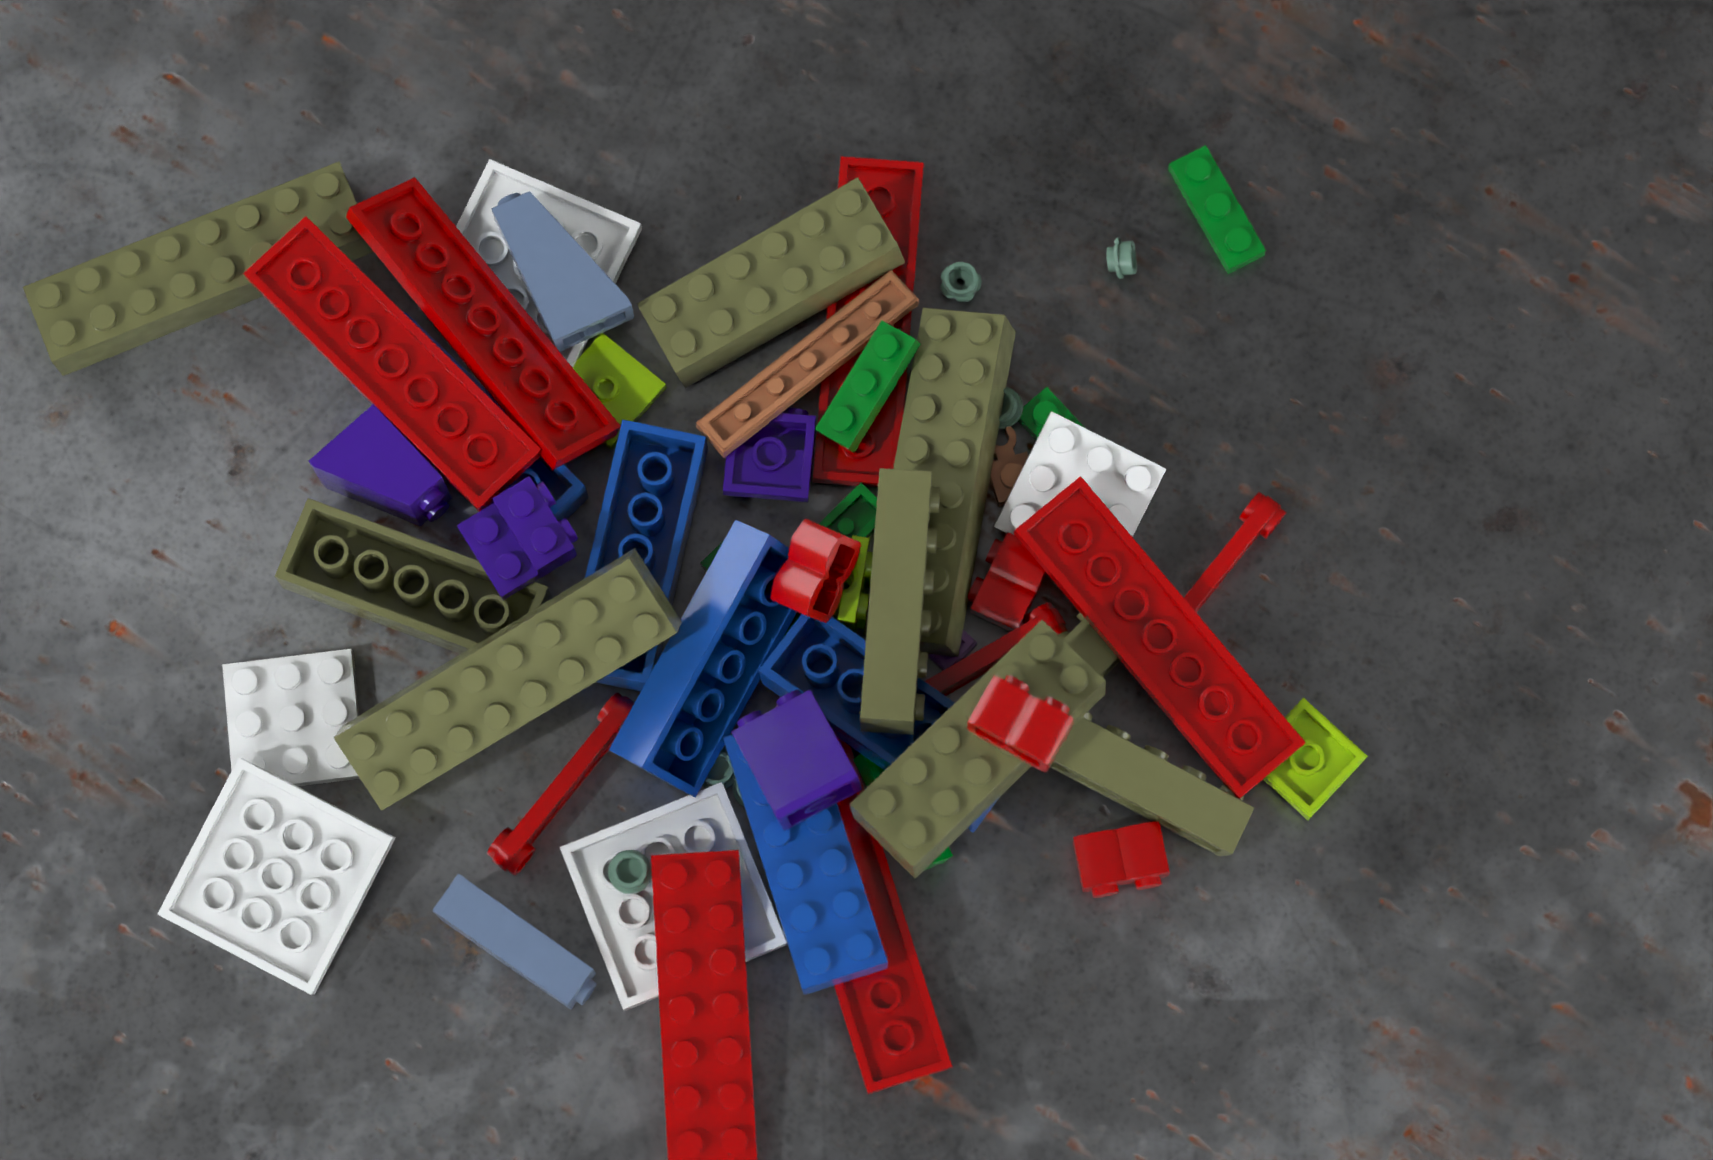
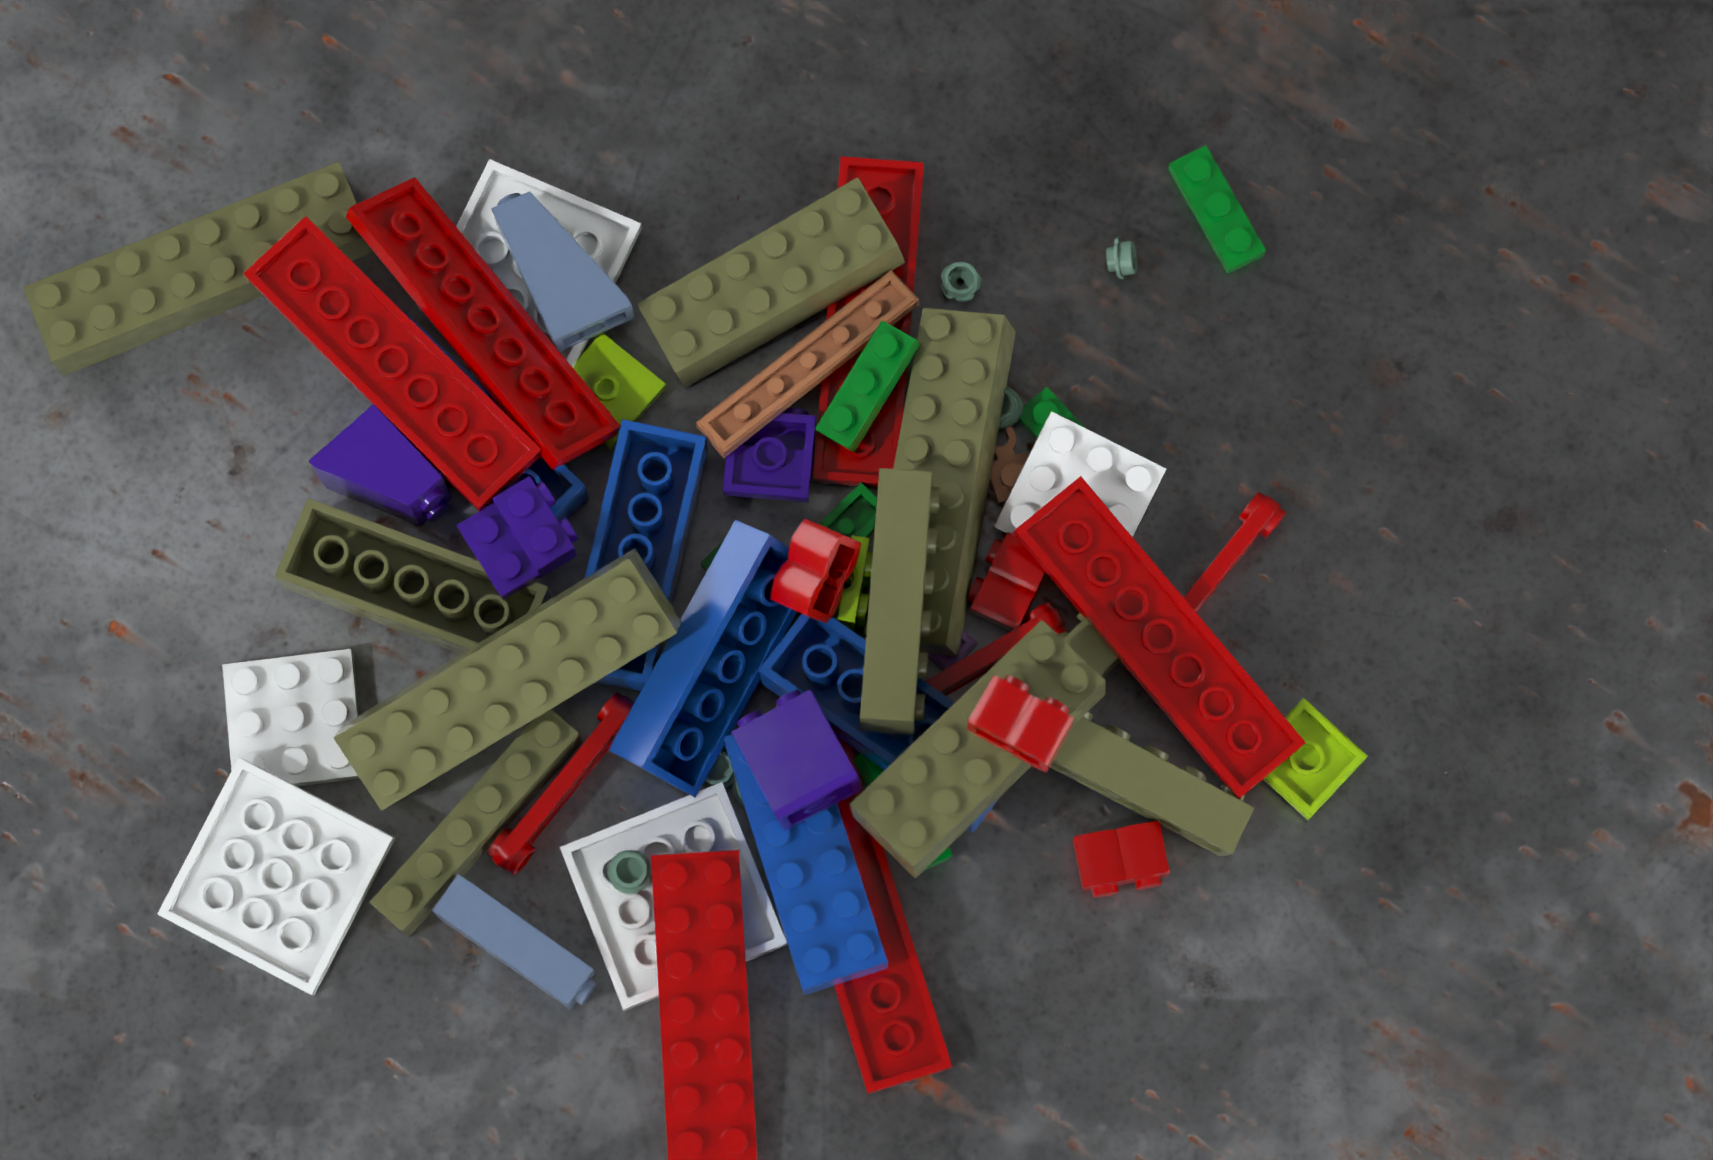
(477, 821): none -> olive brick

